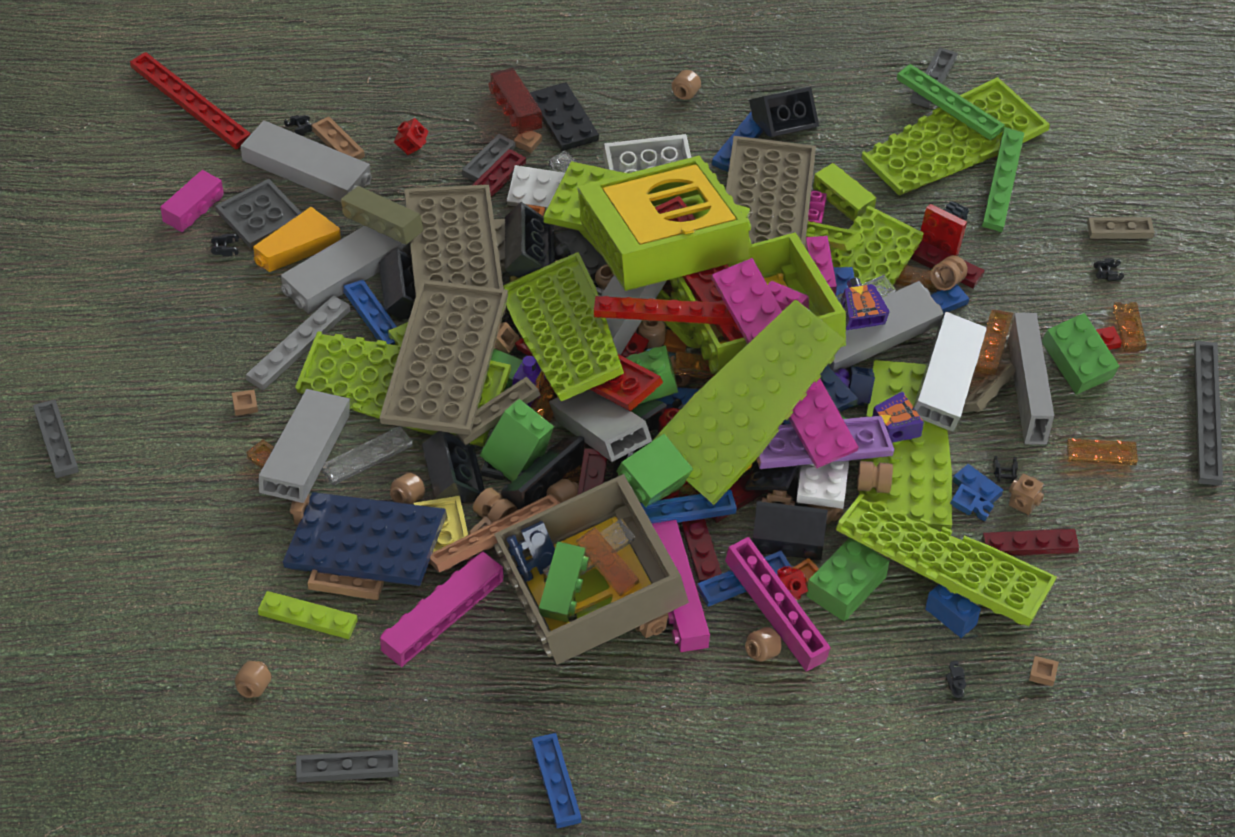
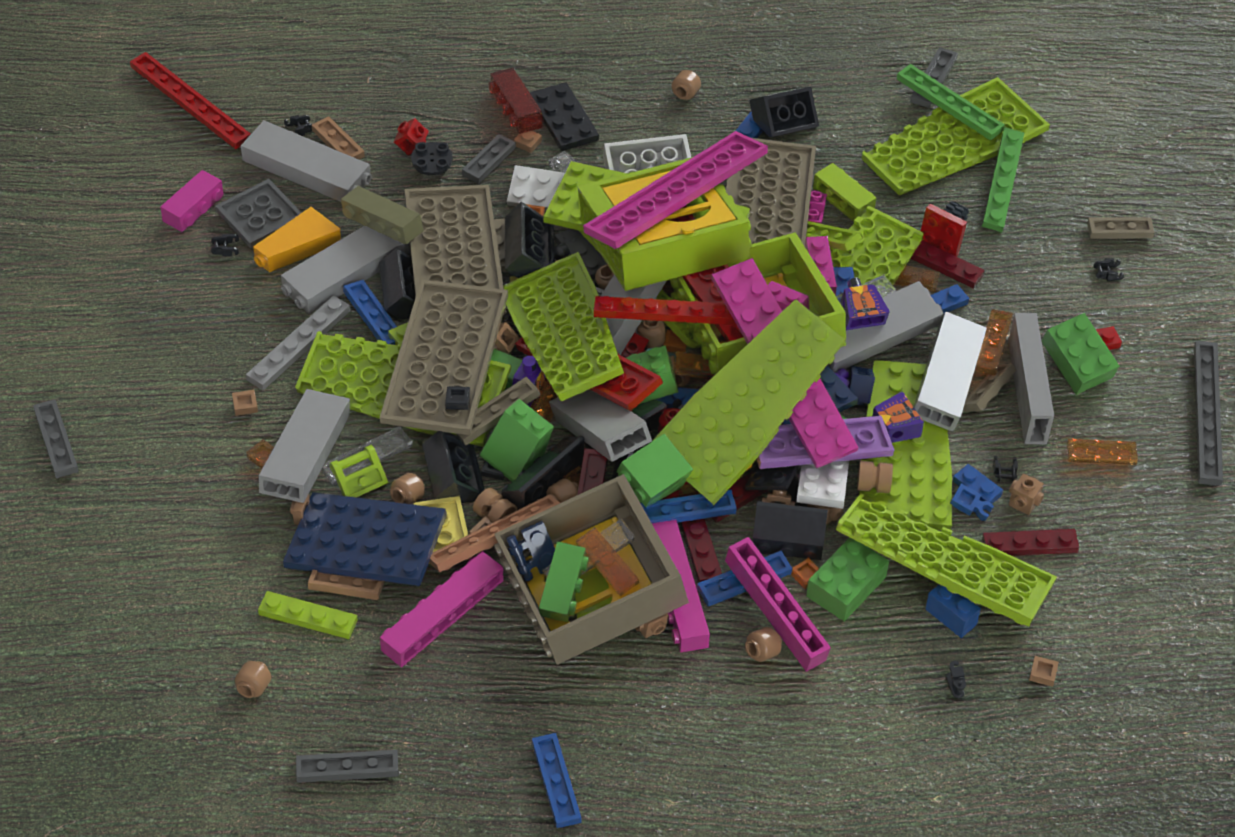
(362, 480): none -> lime plate
(431, 158): none -> black plate
(457, 398): none -> black tile
(501, 171): dark red plate -> none
(675, 189): none -> dark pink plate
(793, 580): red brick -> none
(948, 272): medium nougat wheel -> none
(1130, 326): clear orange plate -> none

